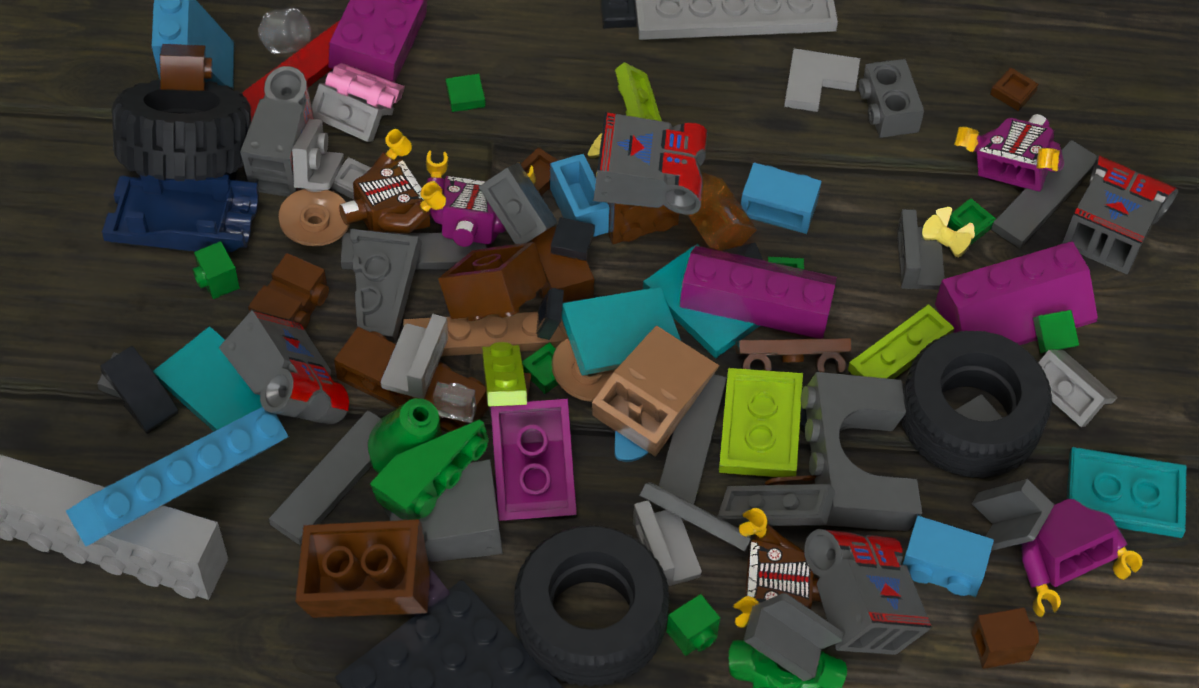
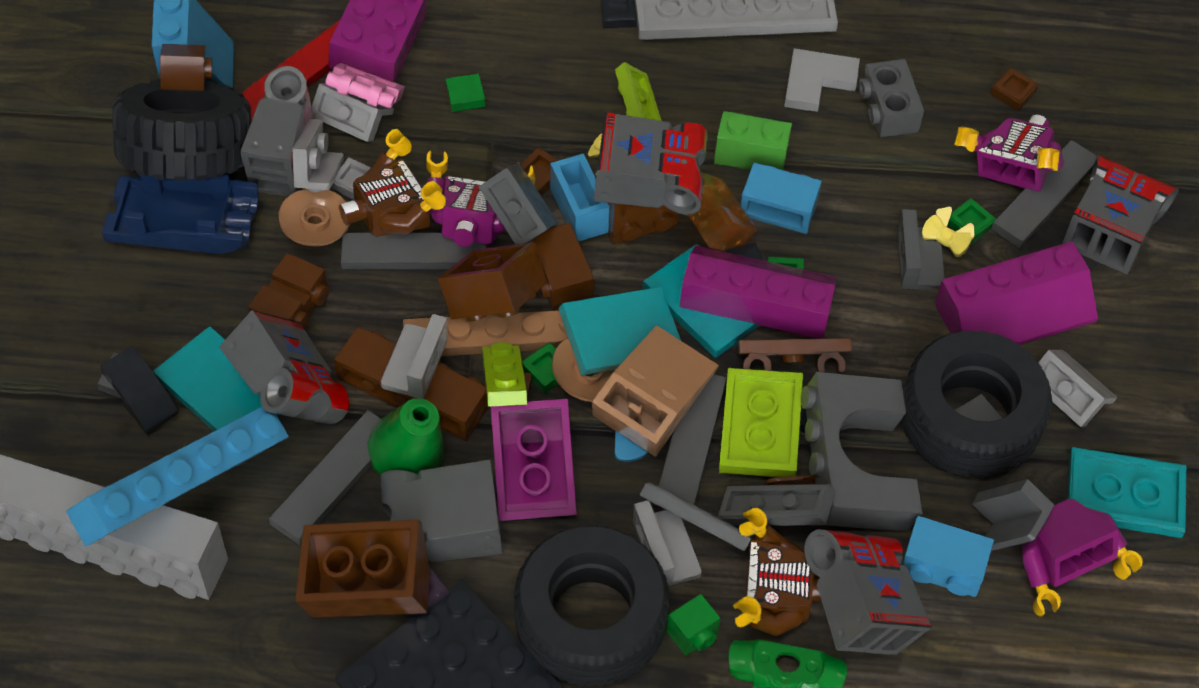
(215, 270): green plate -> none
(284, 30): clear head -> none
(383, 276): dark grey wing -> none
(422, 474): green slope -> none
(455, 401): clear plate -> none
(549, 313): black tile -> none
(572, 238): black tile -> none
(751, 140): none -> bright green brick
(790, 634): dark grey panel -> none
(900, 347): lime plate -> none
(1004, 637): reddish brown brick -> none
(1056, 331): green tile -> none

